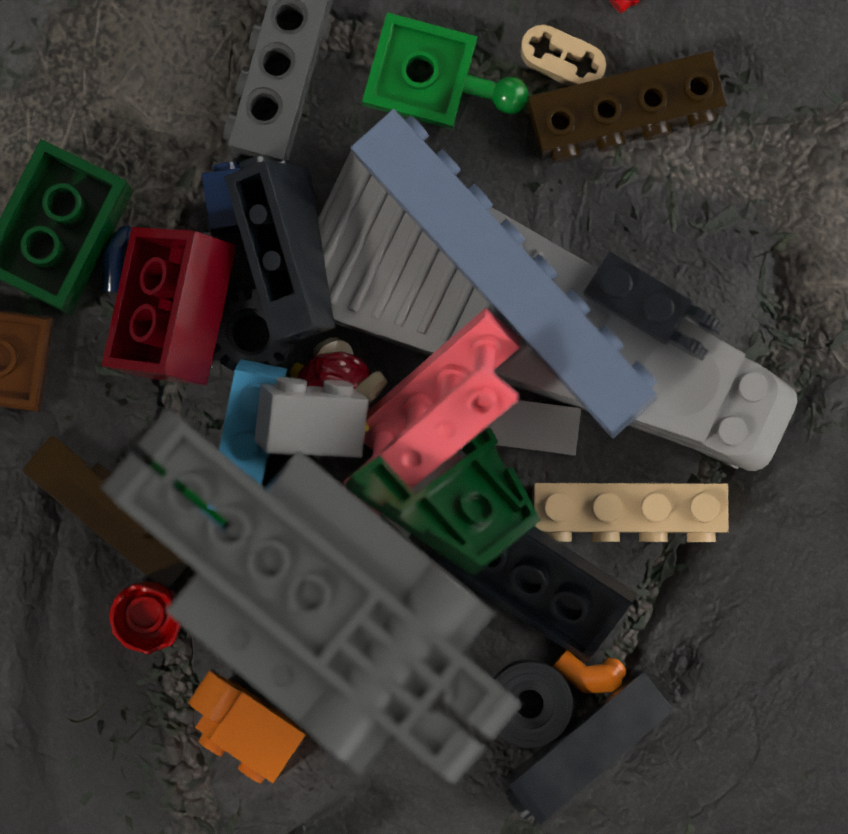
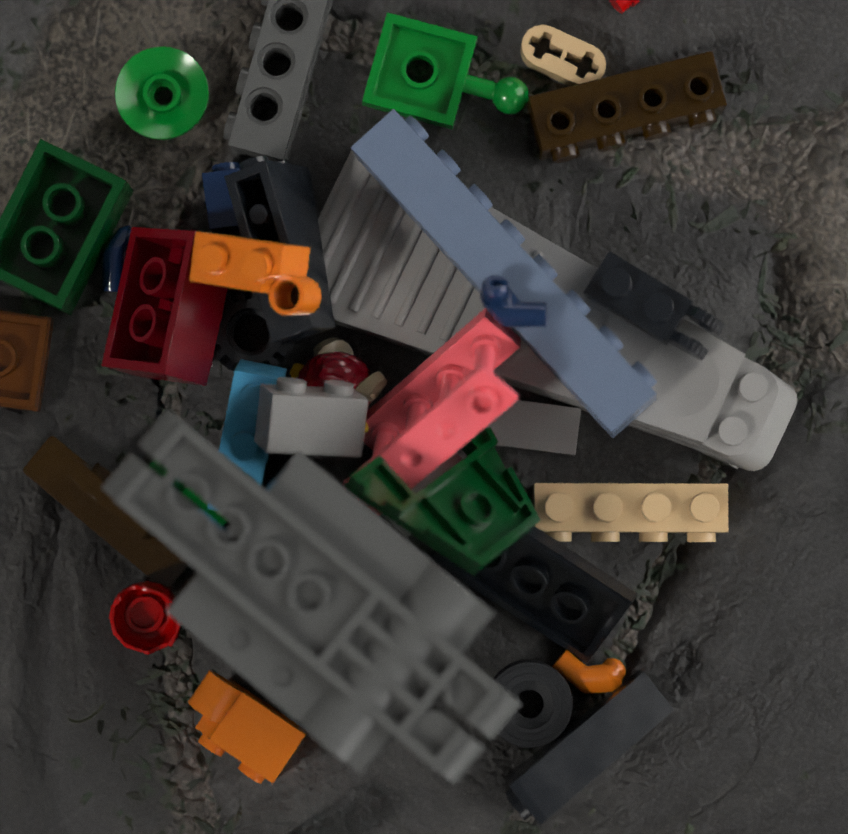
(156, 71): none -> green dish
(257, 267): none -> orange hinge
(507, 308): none -> dark blue arm

